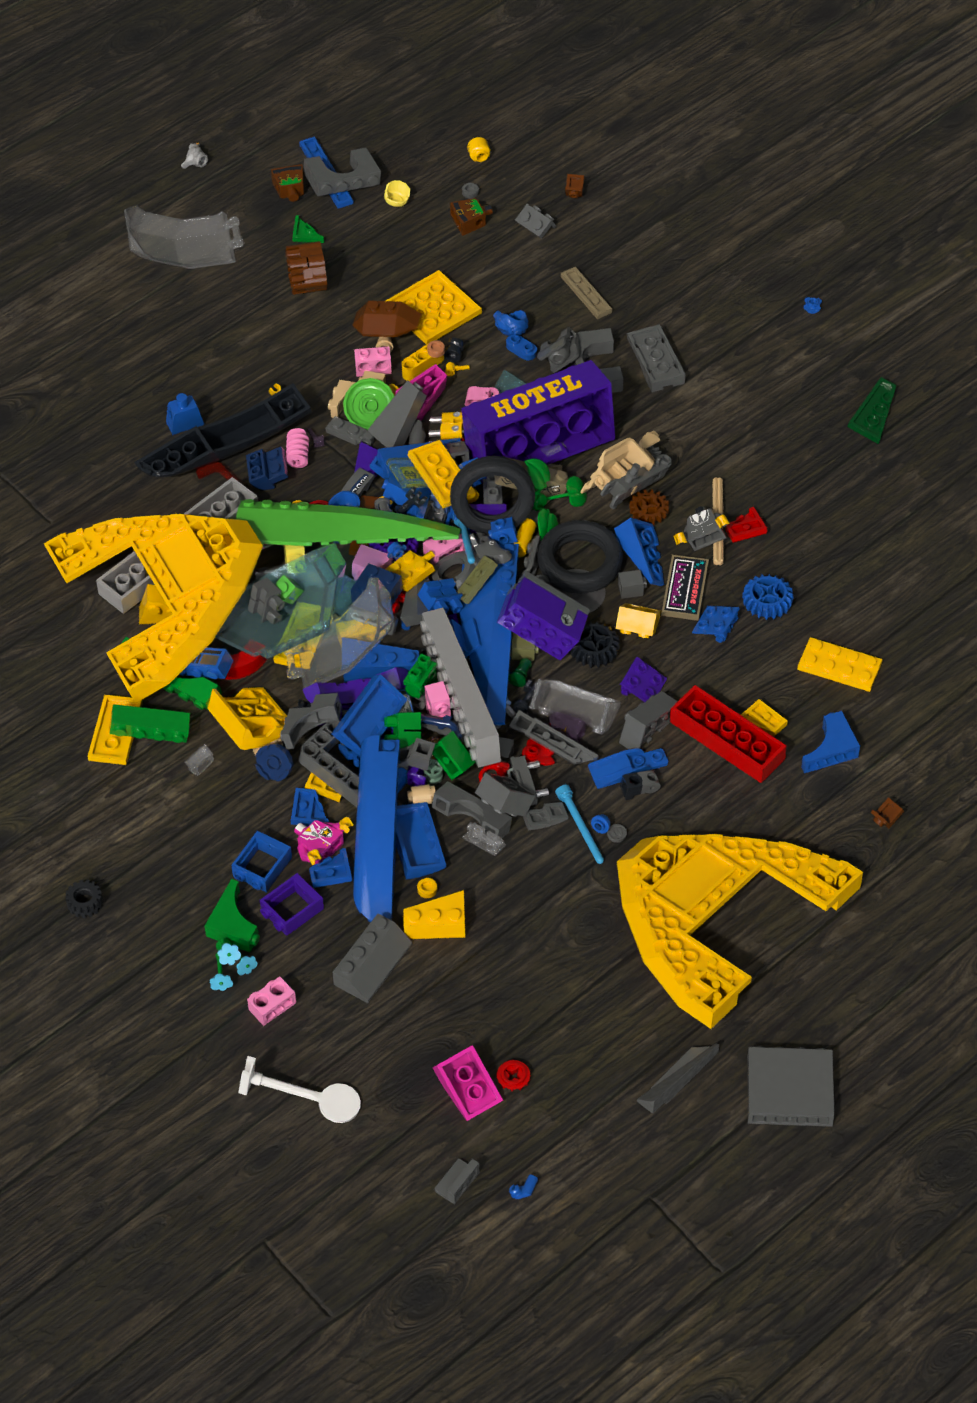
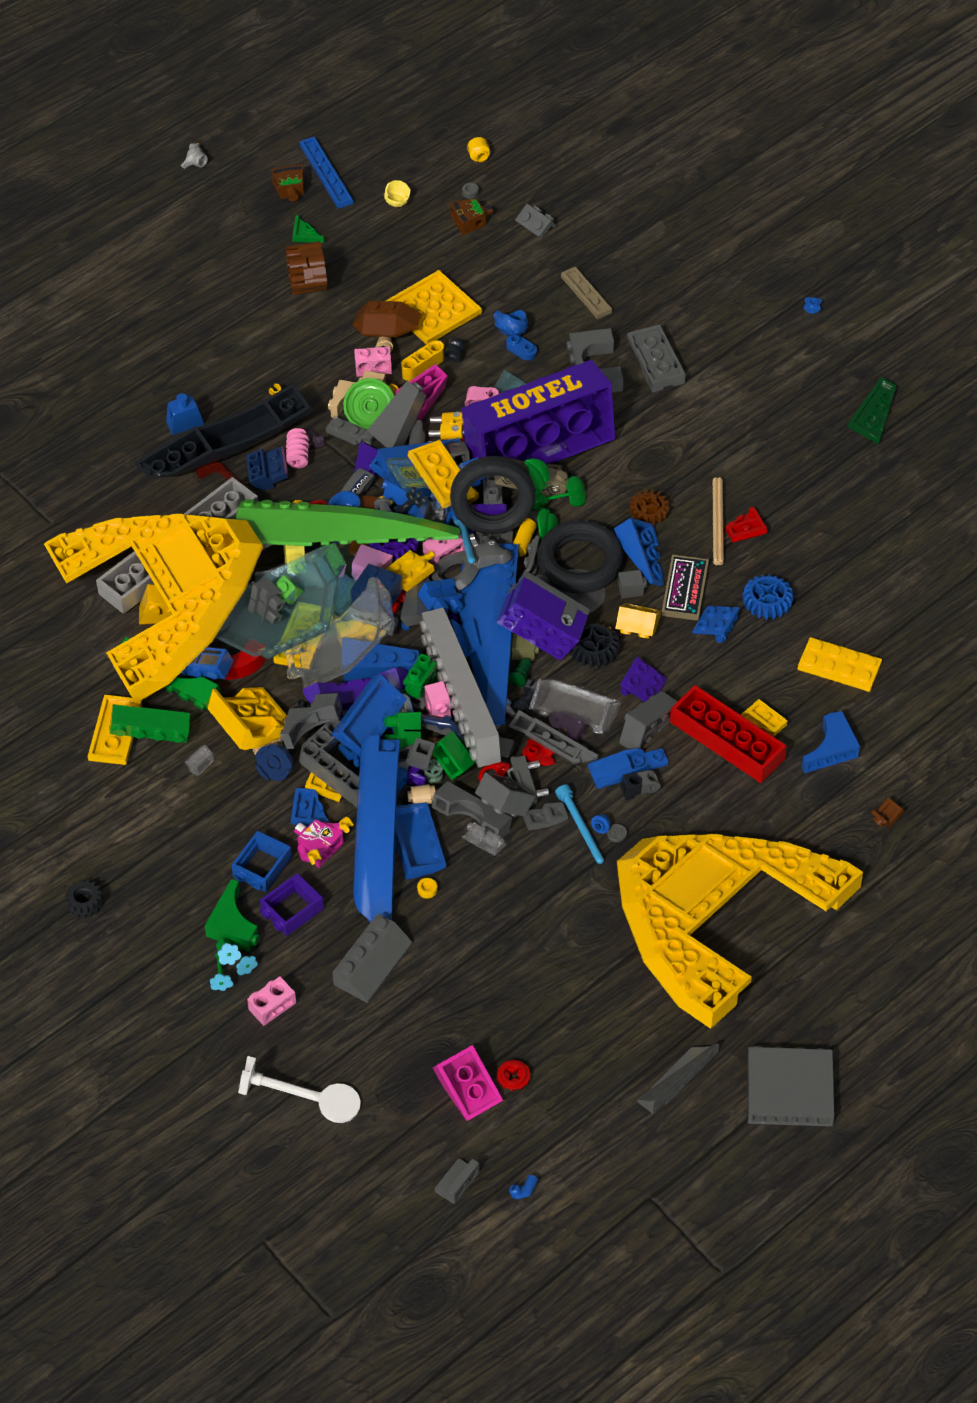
(182, 242): clear windscreen -> none
(325, 181): dark grey arch -> none
(331, 870): blue wing -> none
(396, 550): blue plate -> none
(436, 349): nougat tile -> none
(436, 918): yellow wedge -> none
(451, 368): yellow hand -> none
(476, 579): olive hinge -> none
(503, 531): blue brick -> none
(561, 351): dark grey piece -> none
(574, 185): reddish brown bracket -> none
(629, 468): piece -> none
(702, 529): dark grey torso -> none

